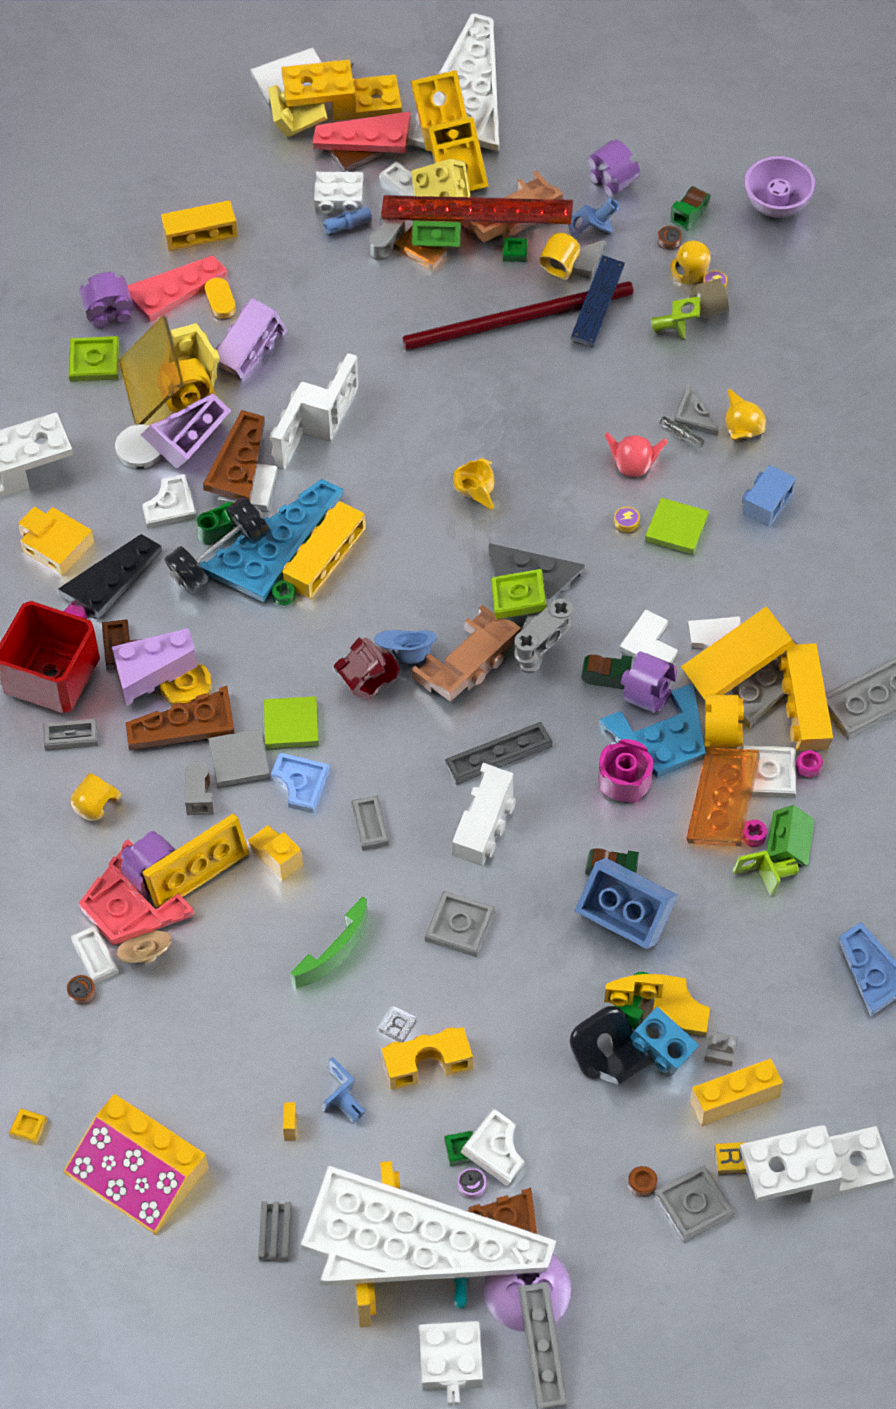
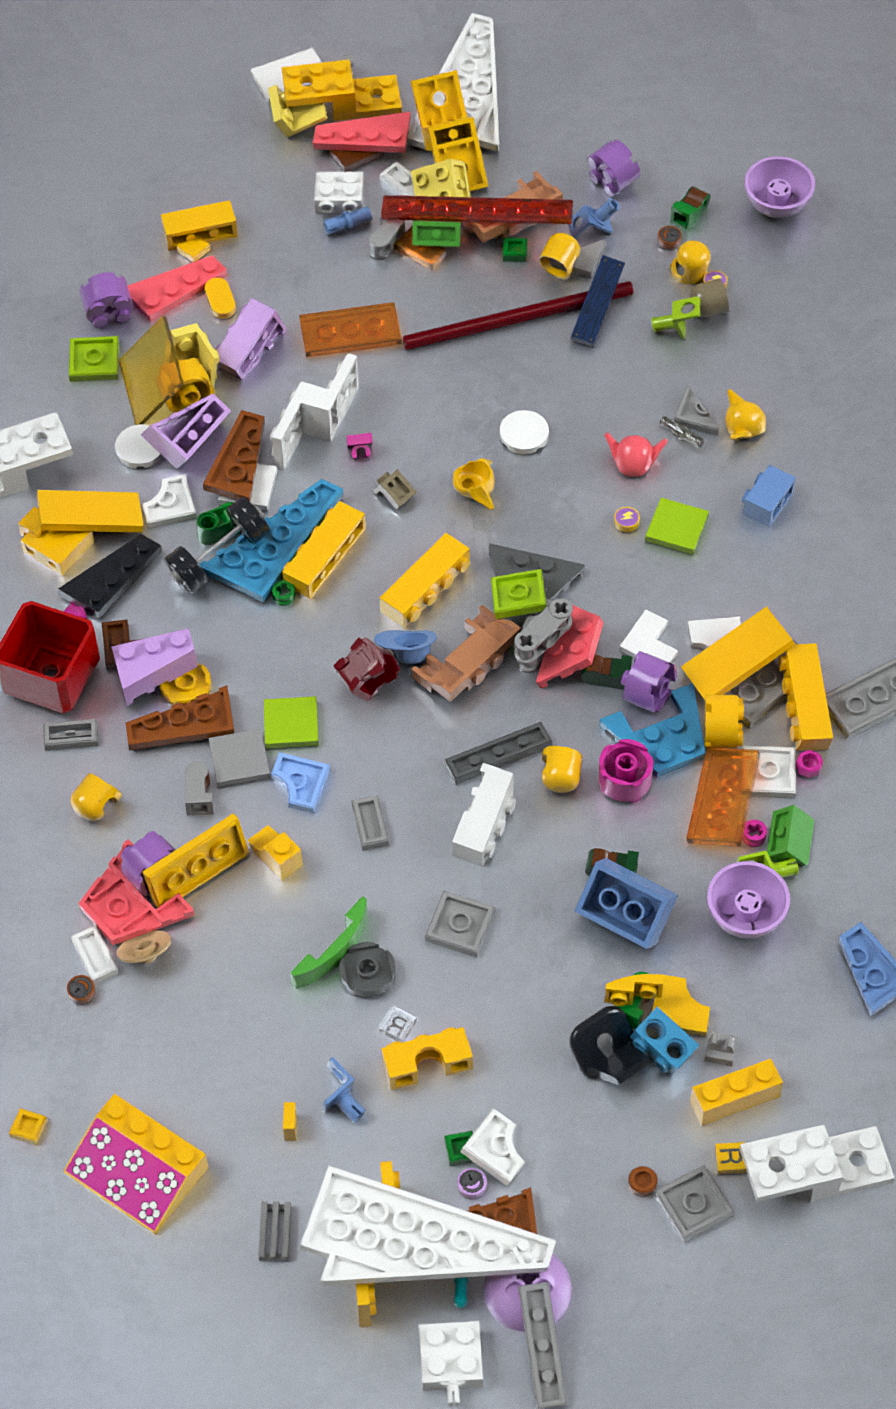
(89, 511): none -> yellow tile
(193, 249): none -> yellow tile
(350, 329): none -> clear orange tile
(359, 441): none -> dark pink tile
(367, 984): none -> dark grey plate
(395, 488): none -> dark tan bracket
(425, 580): none -> yellow brick
(524, 432): none -> white tile
(561, 768): none -> yellow helmet
(573, 649): none -> coral wing
(748, 888): none -> lavender piece

